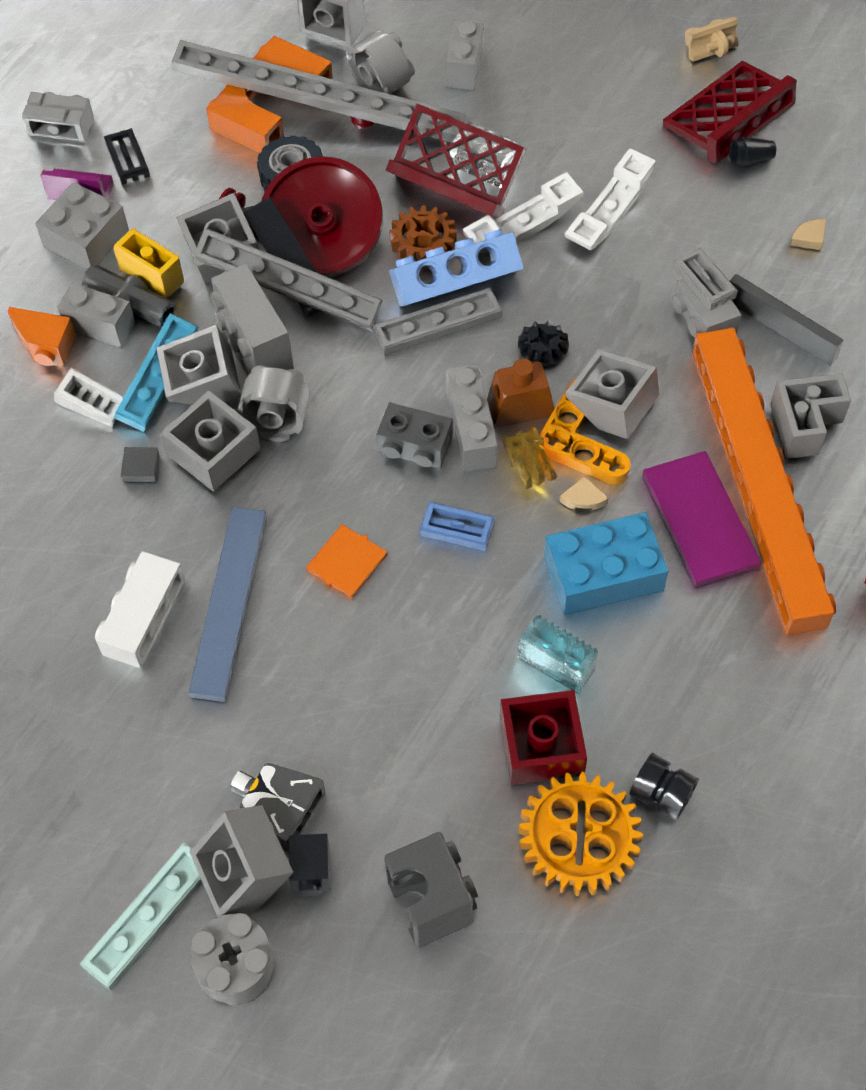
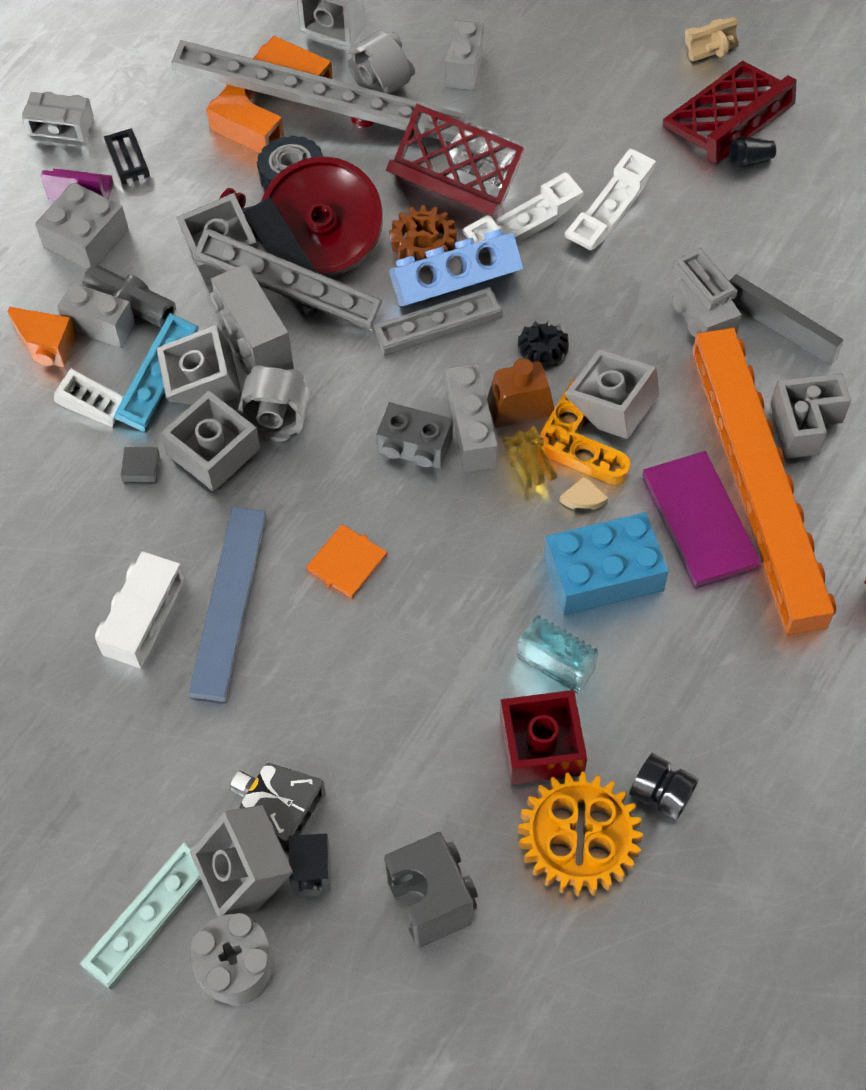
(149, 262): yellow brick -> none
(456, 531): medium blue tile -> none
(809, 234): tan tile -> none

